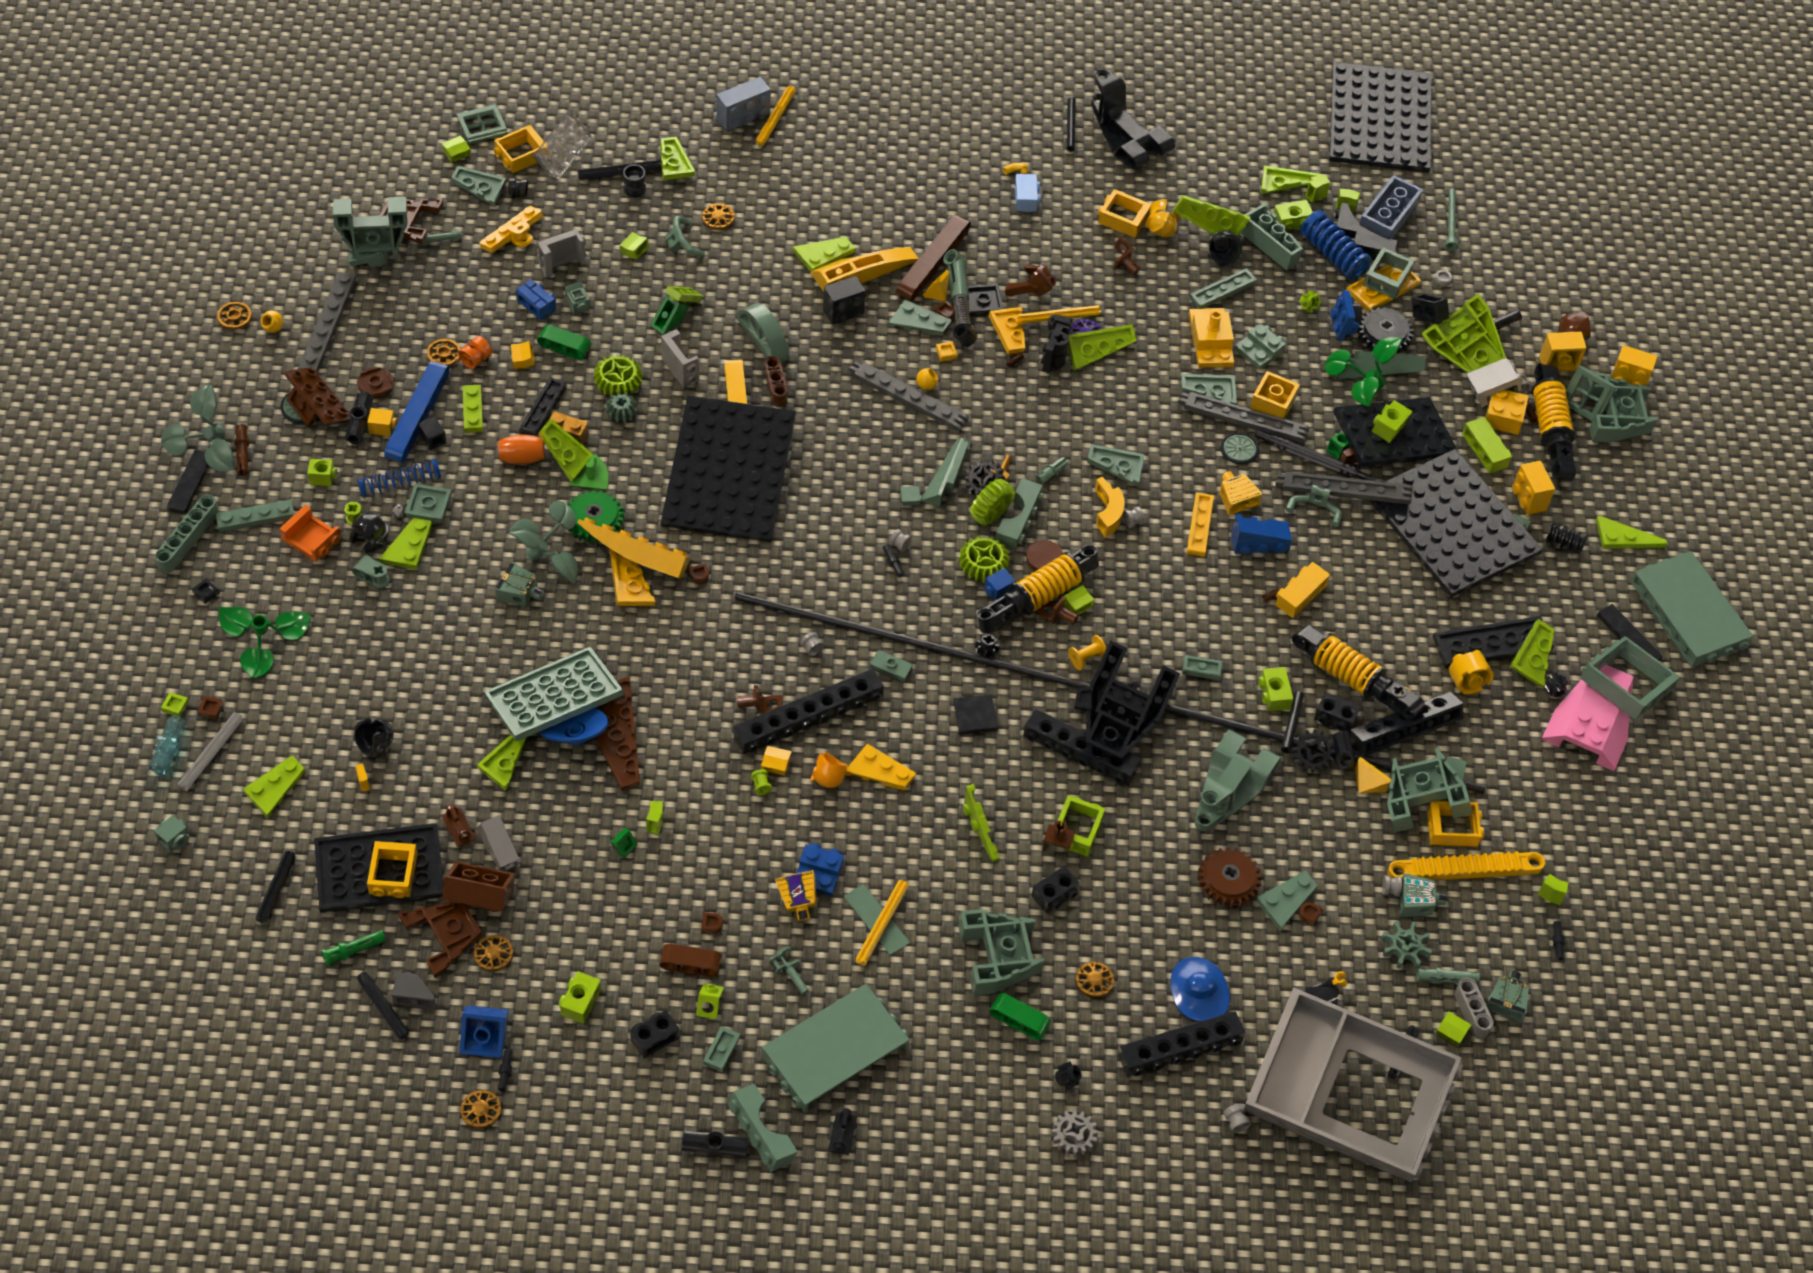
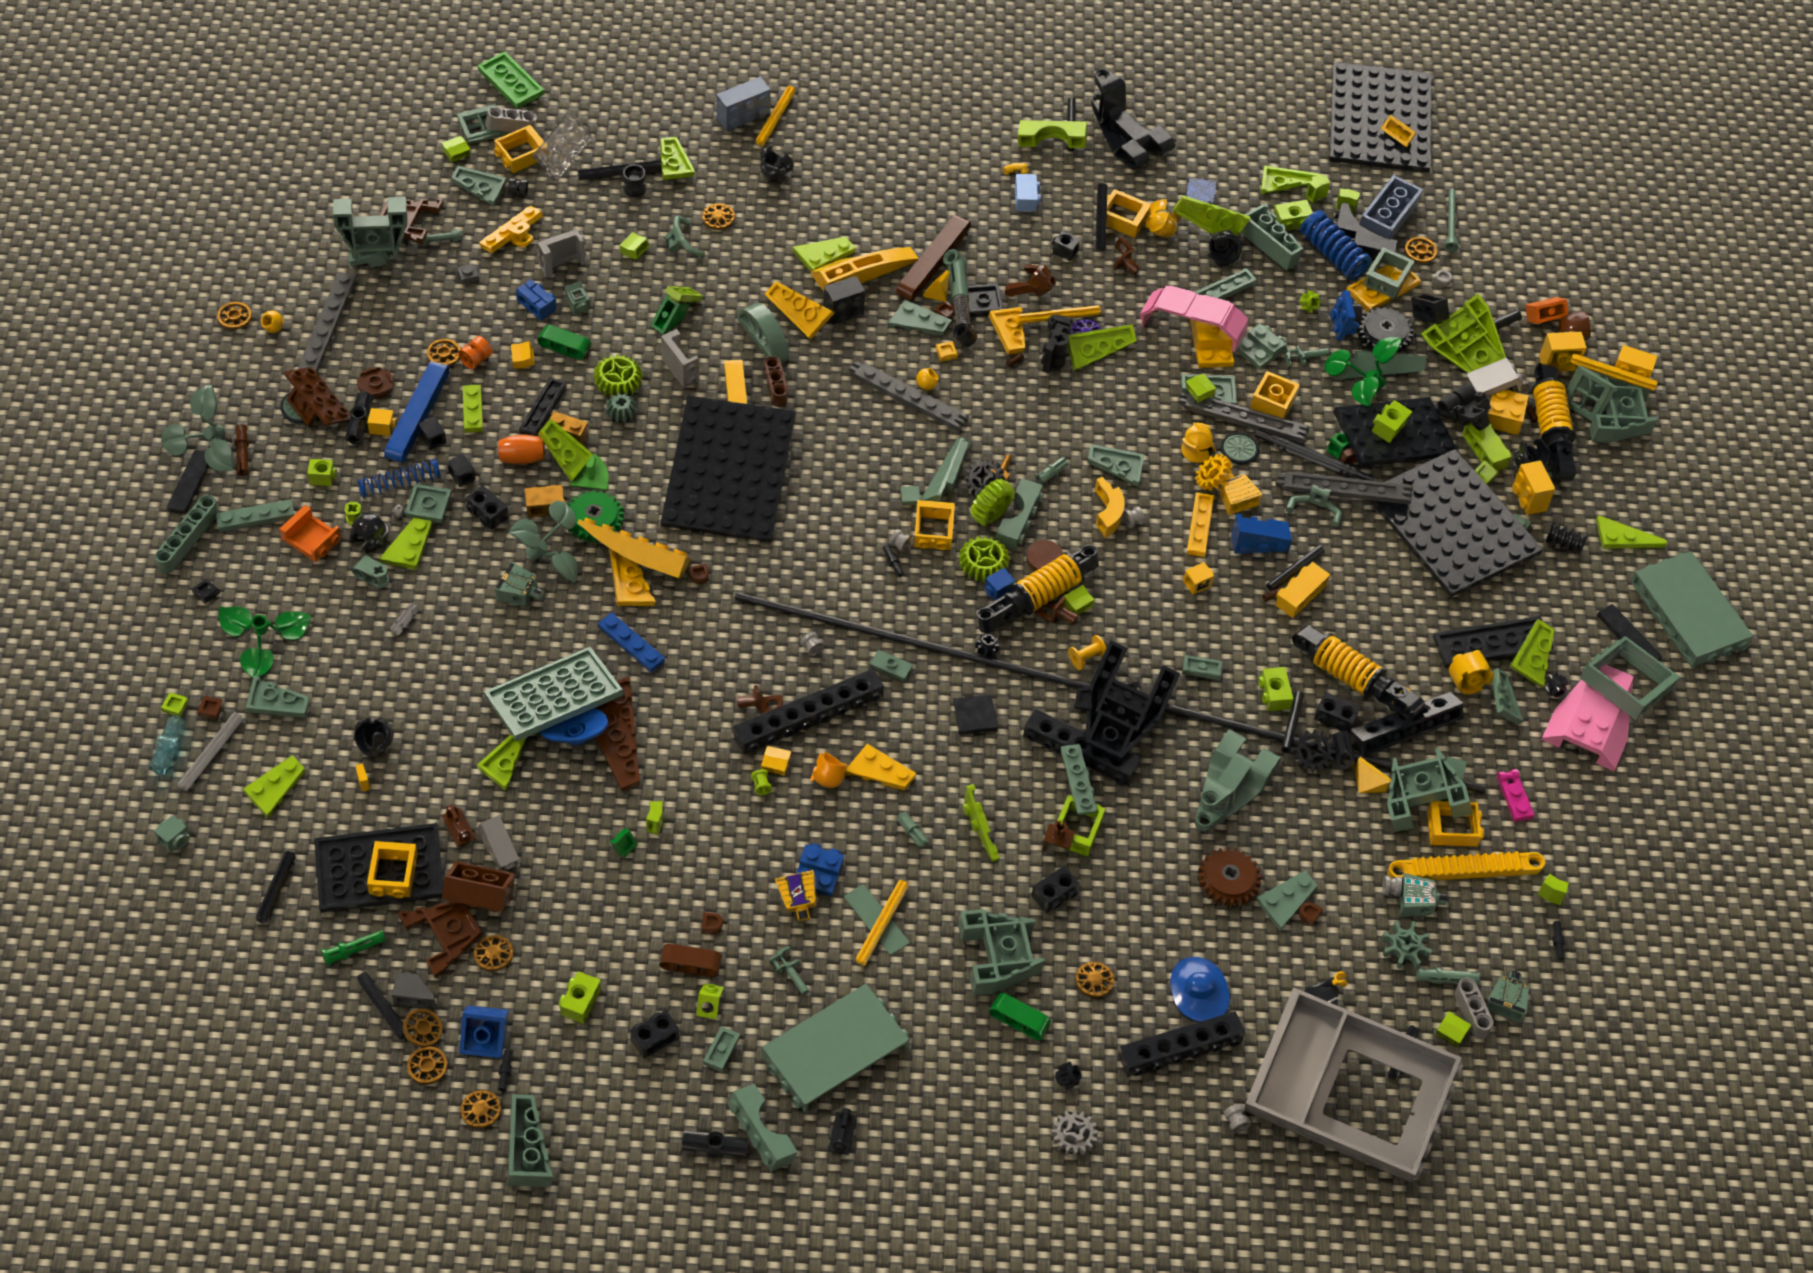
(273, 700): none -> sand green wing
(404, 619): none -> light grey axle
(422, 1027): none -> pearl gold wheel
(427, 1065): none -> pearl gold wheel
(461, 470): none -> black brick
(468, 273): none -> dark grey plate
(487, 507): none -> black brick
(509, 119): none -> light grey beam
(510, 80): none -> bright green plate
(526, 1152): none -> sand green wedge
(540, 498): none -> pearl gold brick
(631, 642): none -> blue plate
(774, 166): none -> black helmet
(799, 309): none -> yellow wing
(912, 829): none -> sand green axle
(944, 511): none -> yellow window
(1033, 132): none -> lime arch
(1066, 245): none -> black brick
(1078, 779): none -> sand green bracket
(1101, 215): none -> black axle
(1197, 438): none -> yellow helmet
(1198, 308): none -> bright pink windscreen
(1198, 578): none -> yellow brick
(1200, 387): none -> lime piece
(1201, 189): none -> clear blue piece
(1213, 472): none -> yellow gear
(1294, 568): none -> black piece
(1303, 354): none -> sand green piece
(1398, 130): none -> yellow slope
(1420, 250): none -> pearl gold wheel
(1466, 406): none -> black plate
(1486, 472): none -> lime plate
(1505, 698): none -> sand green wing
(1515, 795): none -> dark pink plate
(1529, 454): none -> black helmet
(1546, 310): none -> orange brick
(1614, 372): none -> yellow axle

